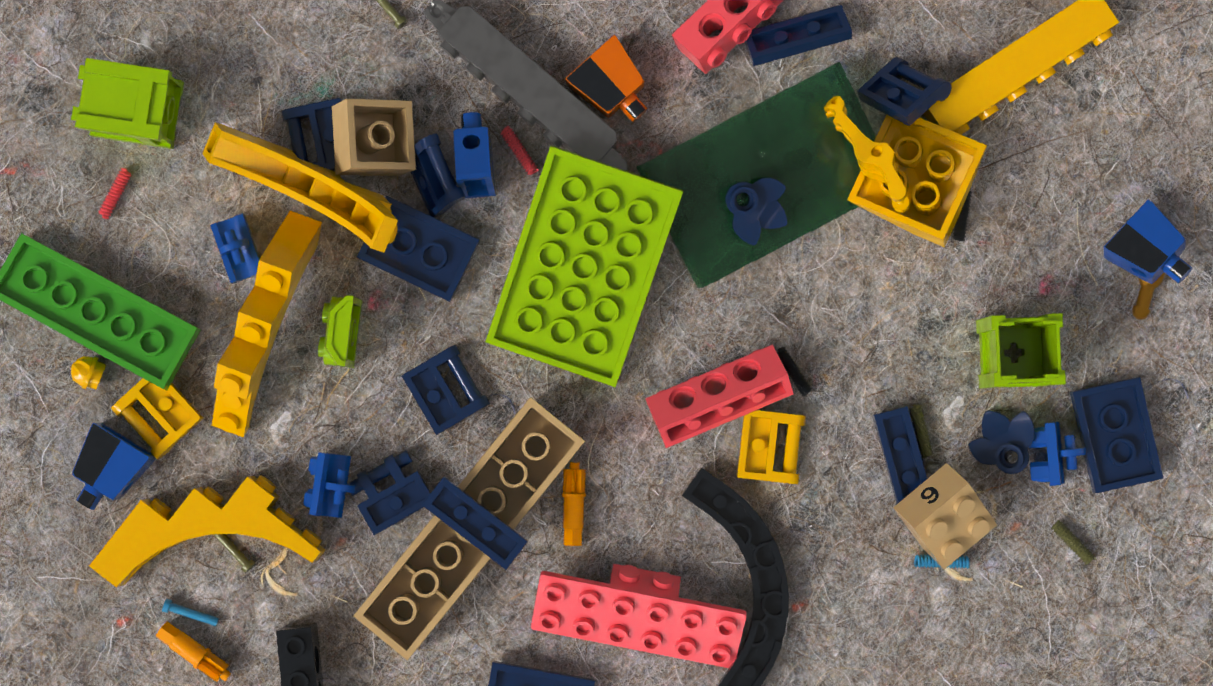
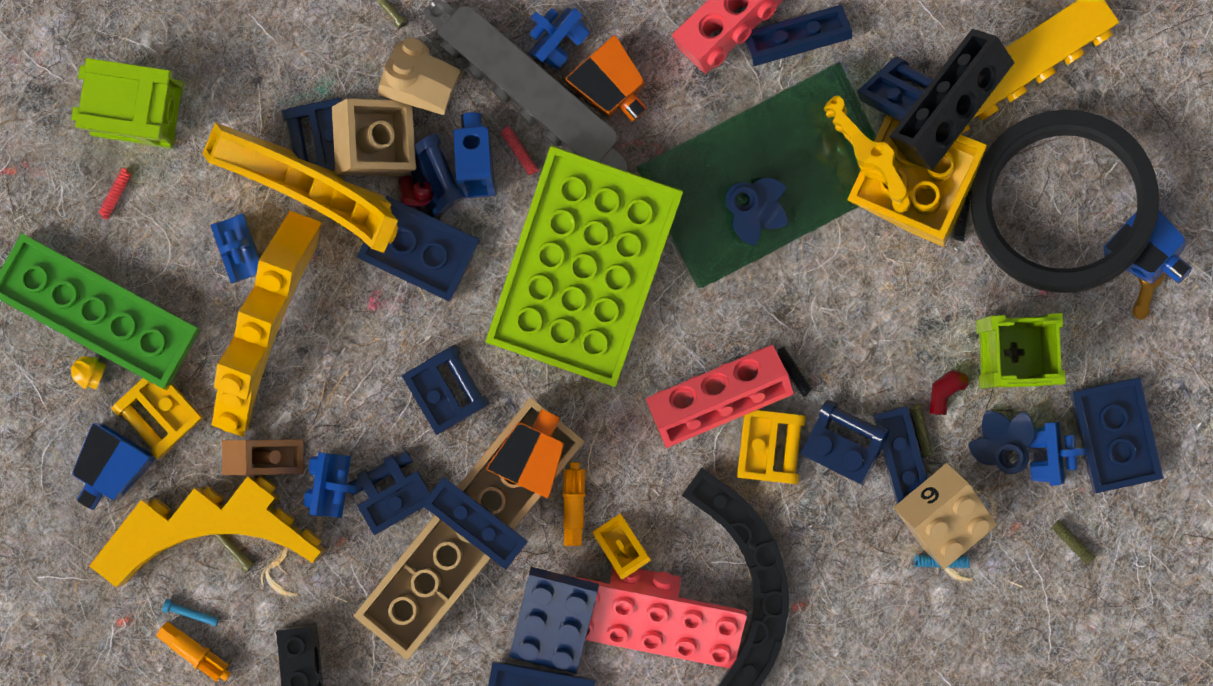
(262, 457): none -> medium nougat slope
(342, 330): lime slope -> none
(412, 193): none -> dark red arm
(418, 78): none -> tan slope
(530, 455): none -> torso
(553, 620): none -> dark blue plate
(567, 25): none -> blue hips
(621, 546): none -> yellow slope
(840, 453): none -> dark blue plate
(944, 388): none -> dark red arm
(952, 99): none -> black brick
(1065, 124): none -> black tyre

